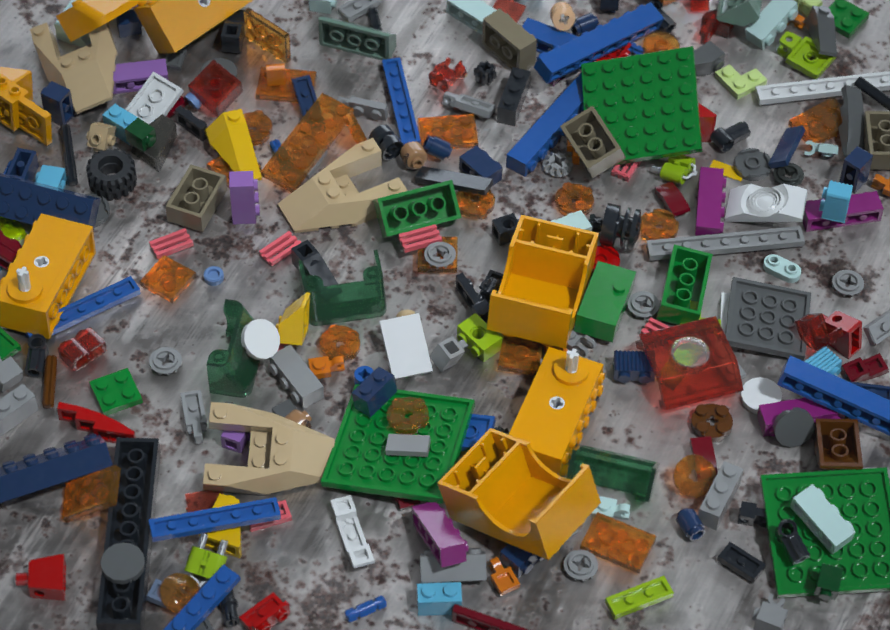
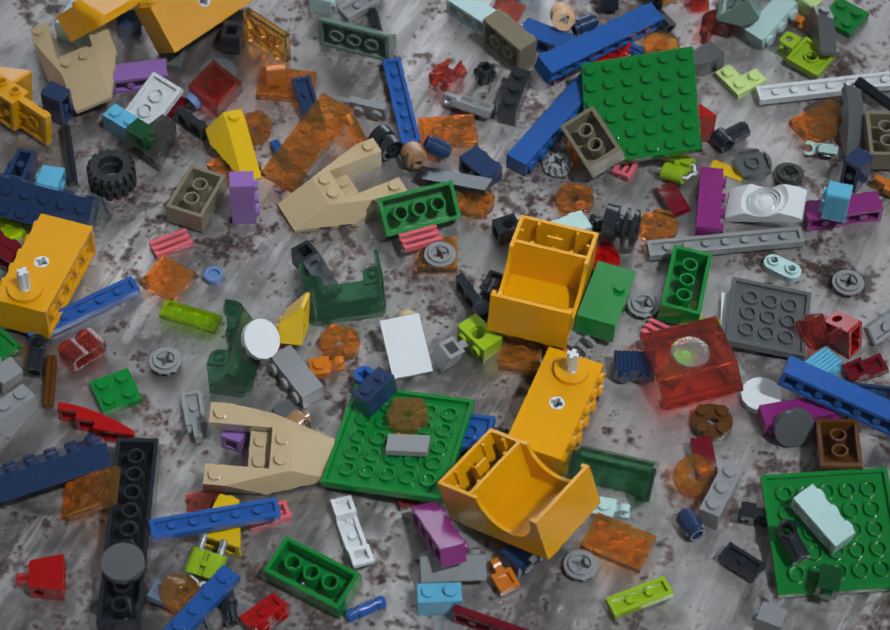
(101, 136): tan brick -> none
(190, 316): none -> clear neon green tile
(278, 247): coral tile -> none
(313, 577): none -> green brick
(786, 147): dark blue tile -> none

